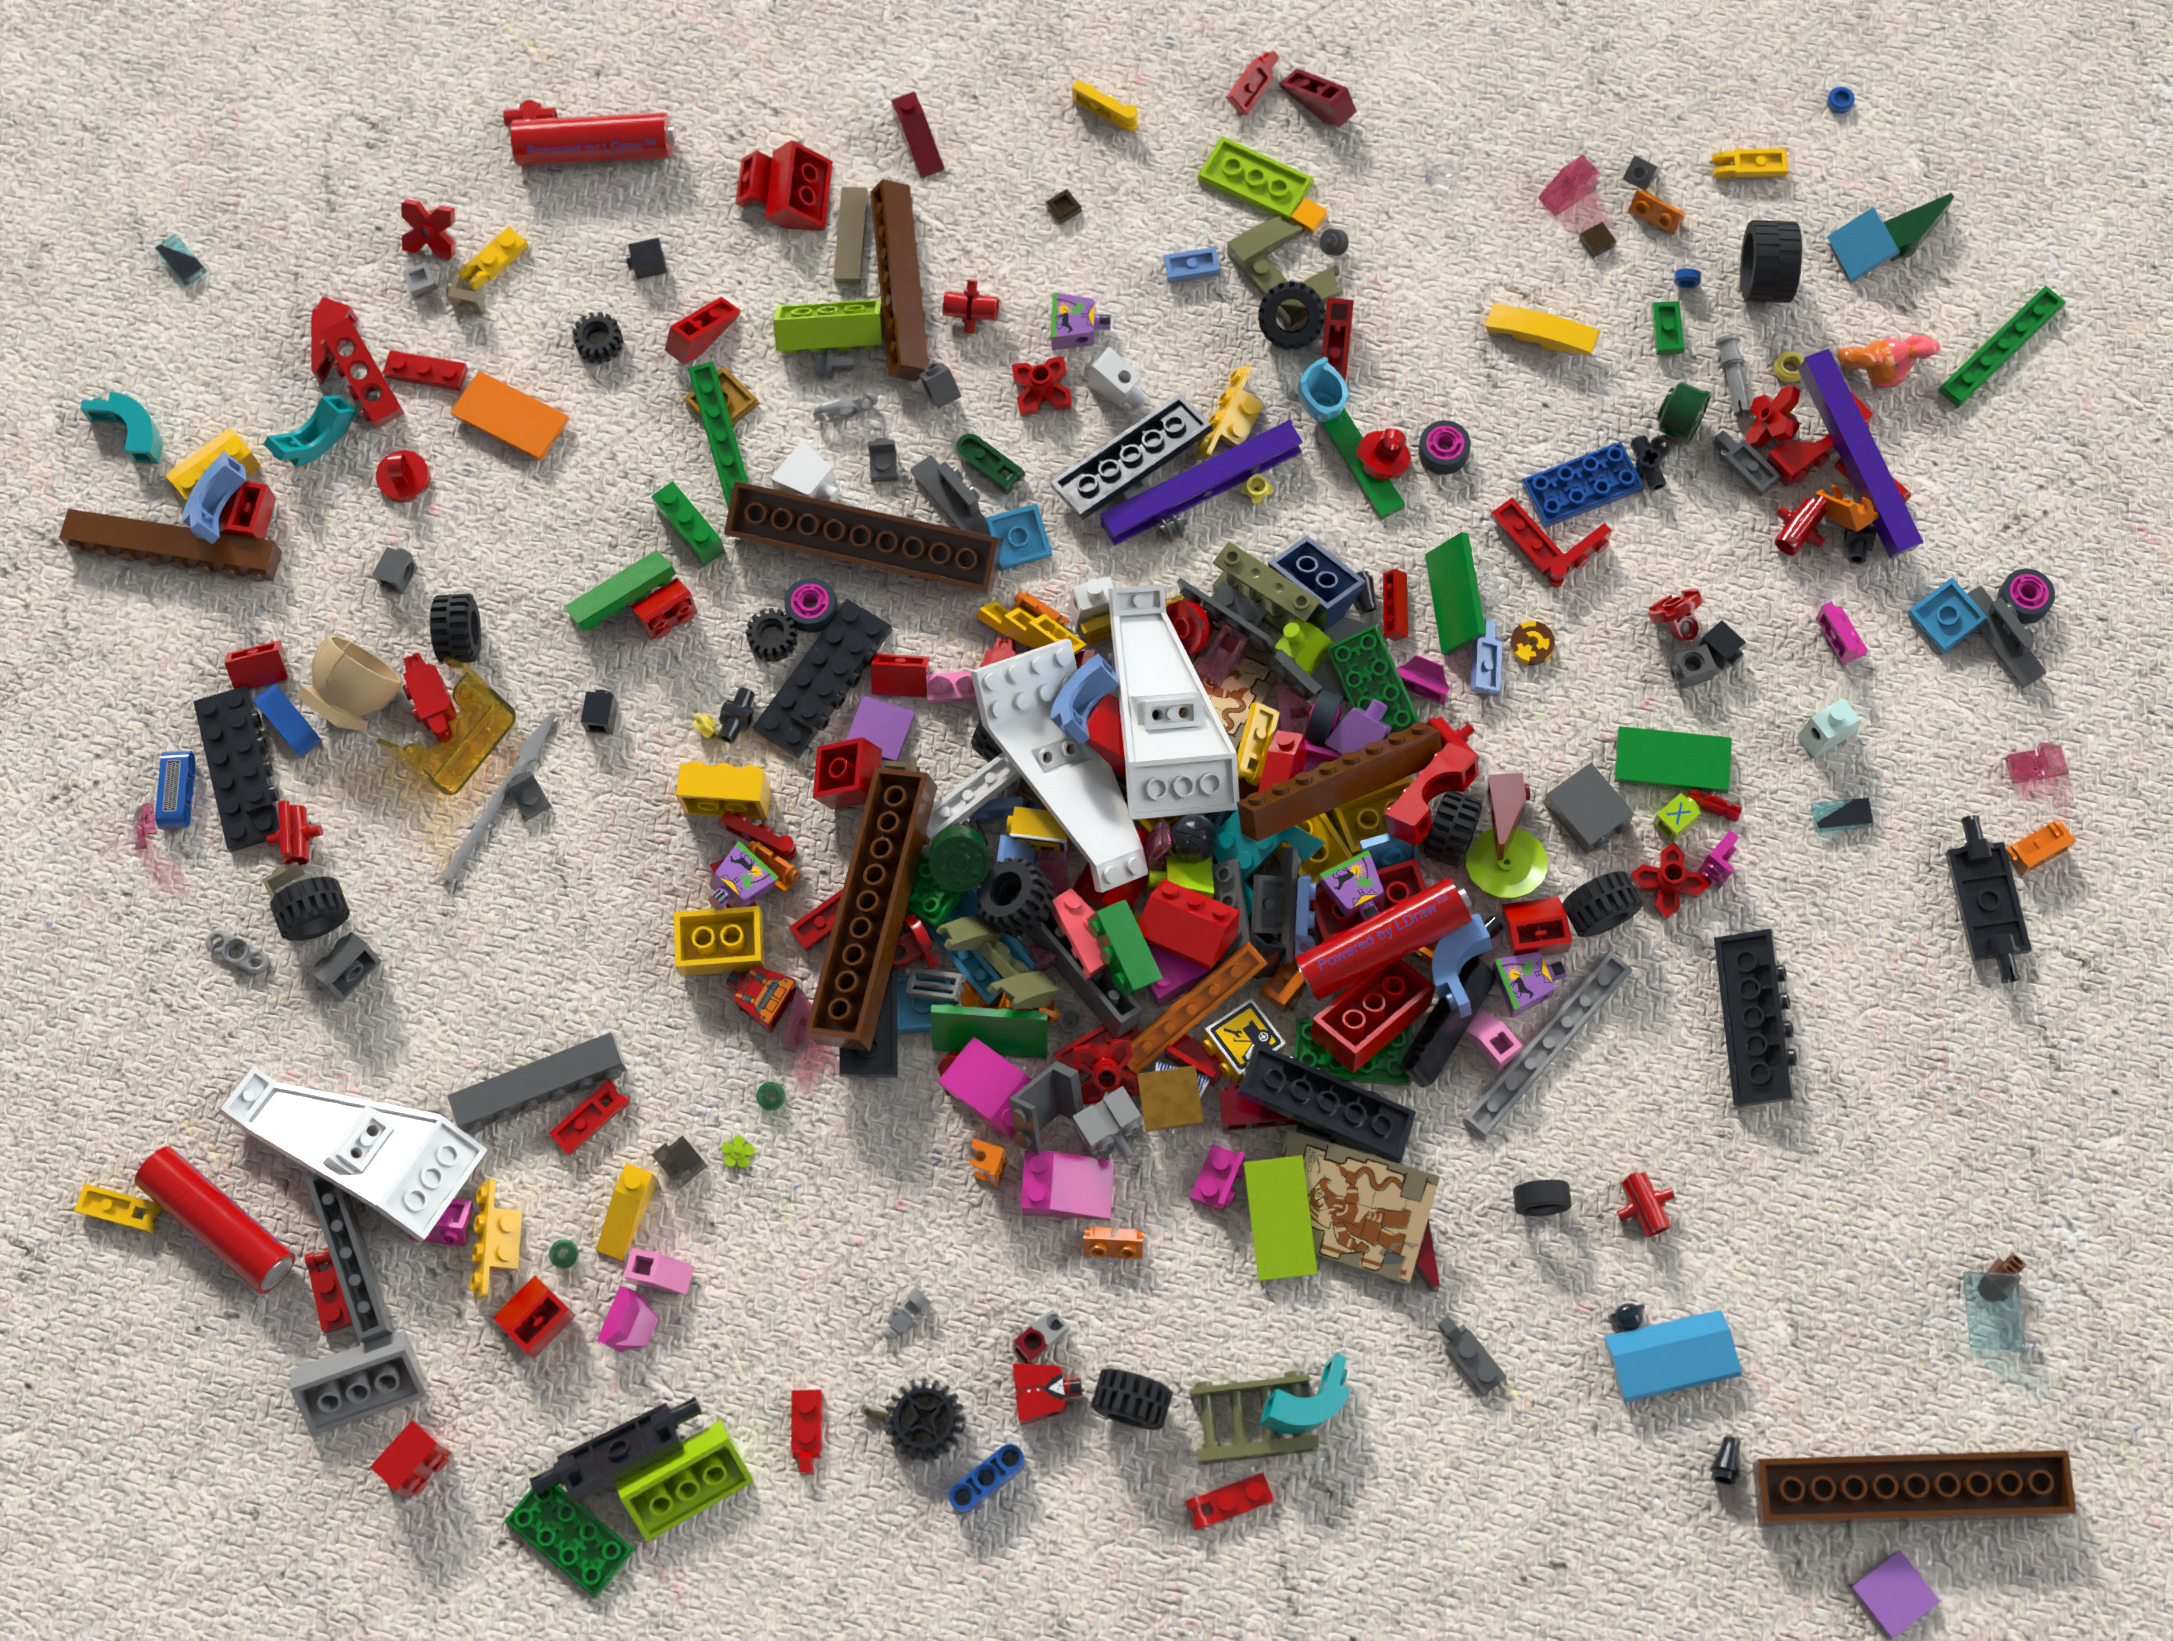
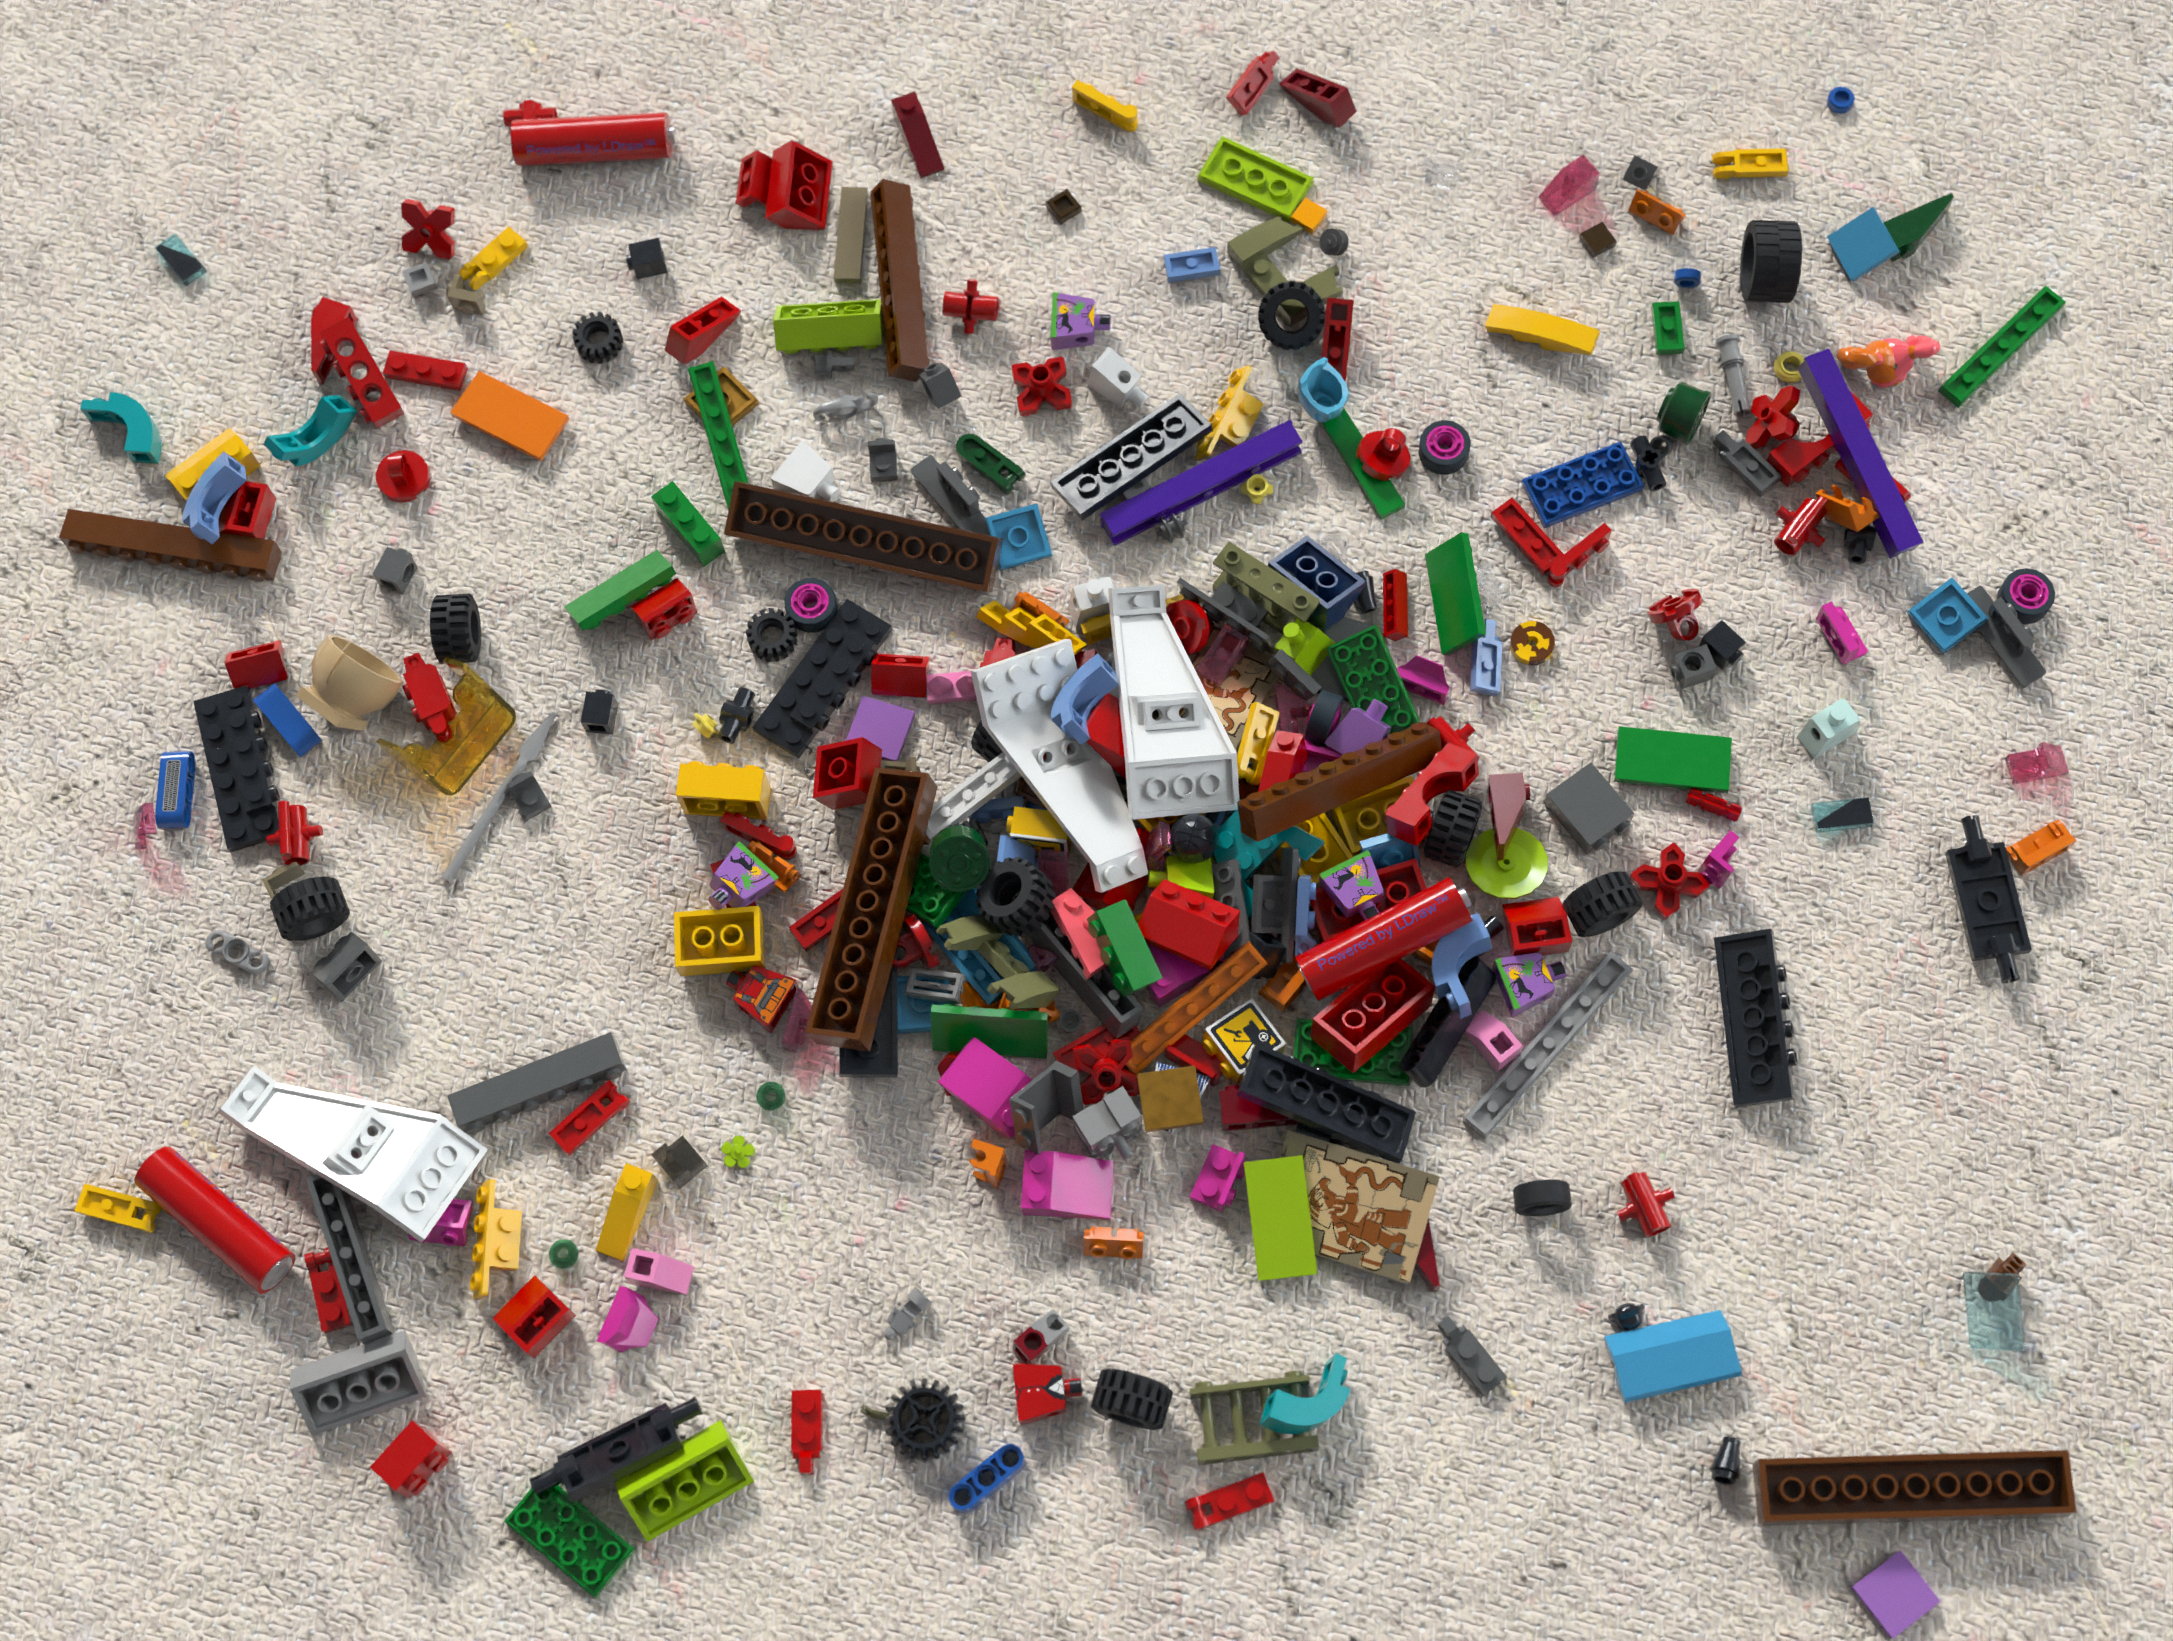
(1677, 817): lime brick -> none

